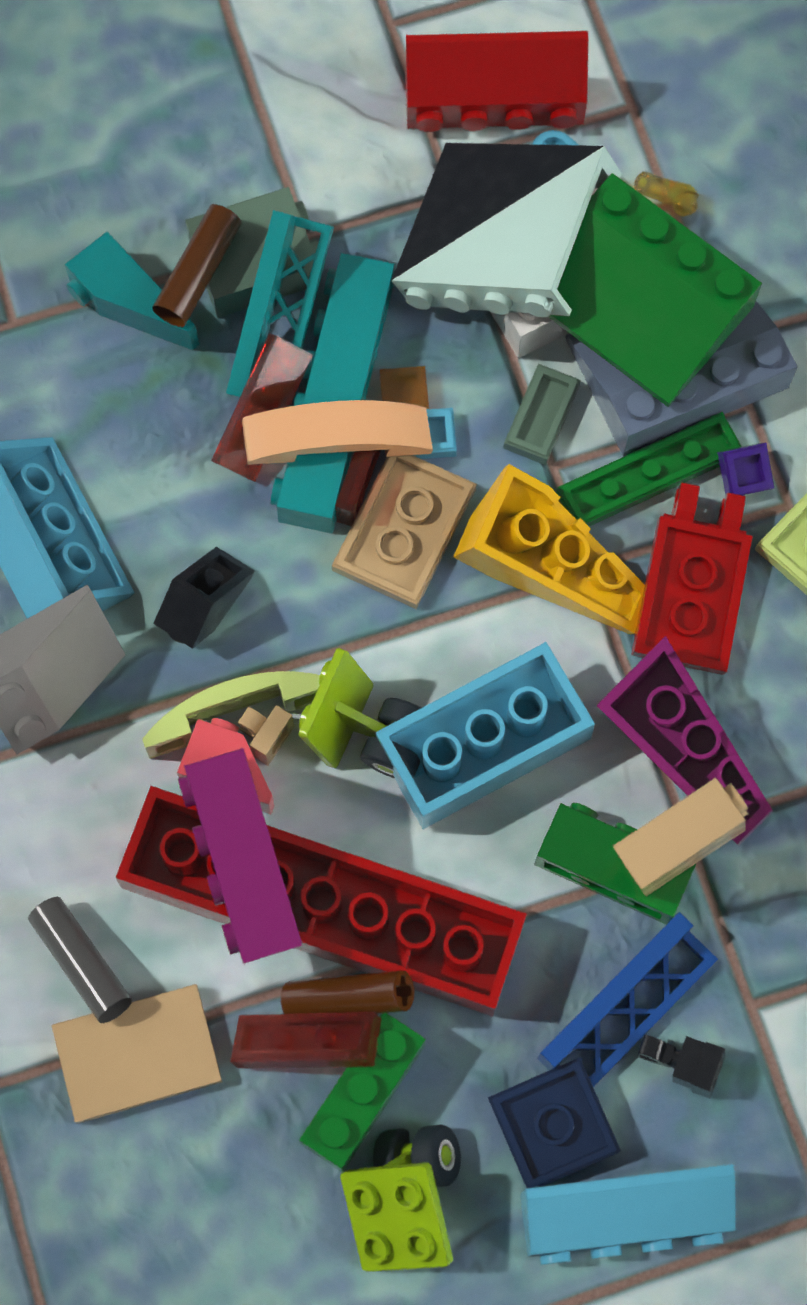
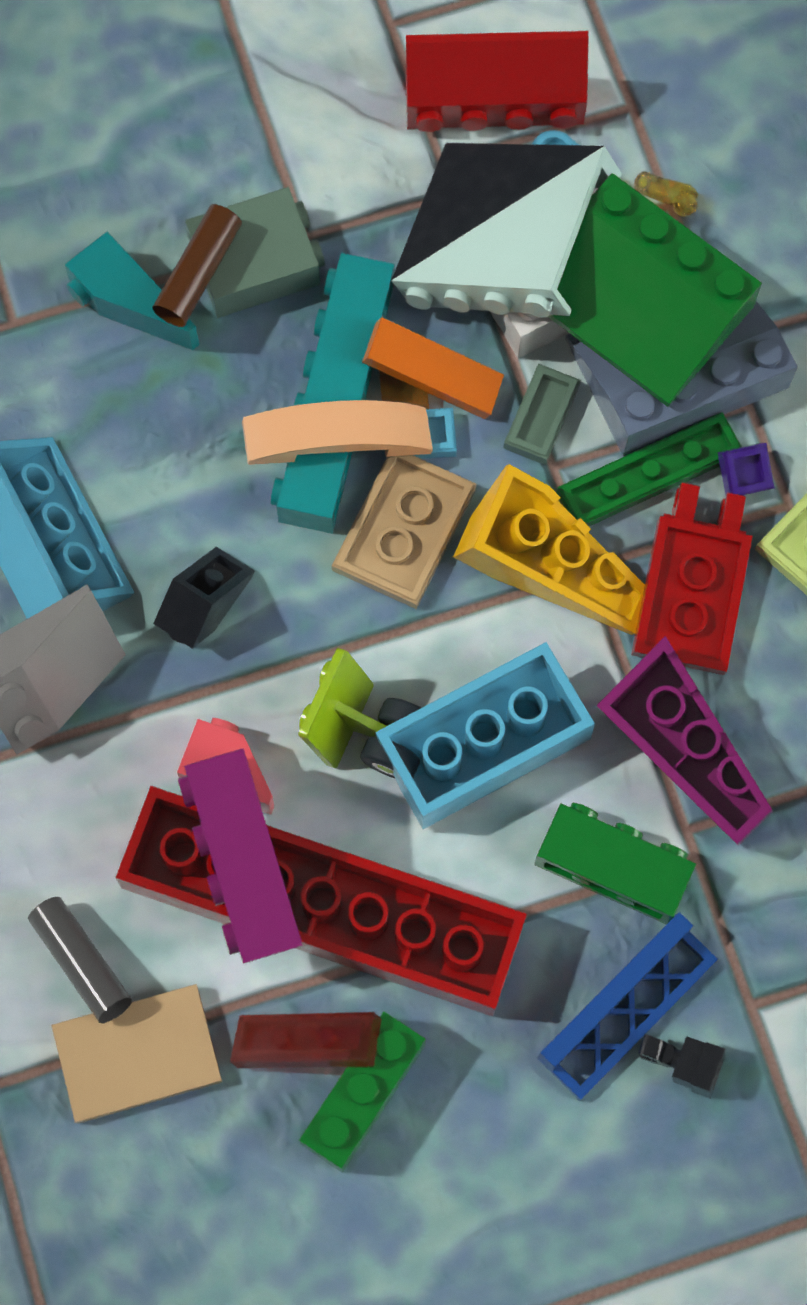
(174, 730): yellowish green slope -> none
(267, 292): teal fence -> none
(267, 733): tan tile -> none
(268, 388): clear red tile -> none
(351, 993): reddish brown piece -> none
(355, 486): clear red tile -> none
(397, 1200): lime plate -> none
(433, 368): none -> orange tile
(554, 1124): dark blue tile -> none
(629, 1211): medium azure slope -> none
(683, 835): tan brick -> none

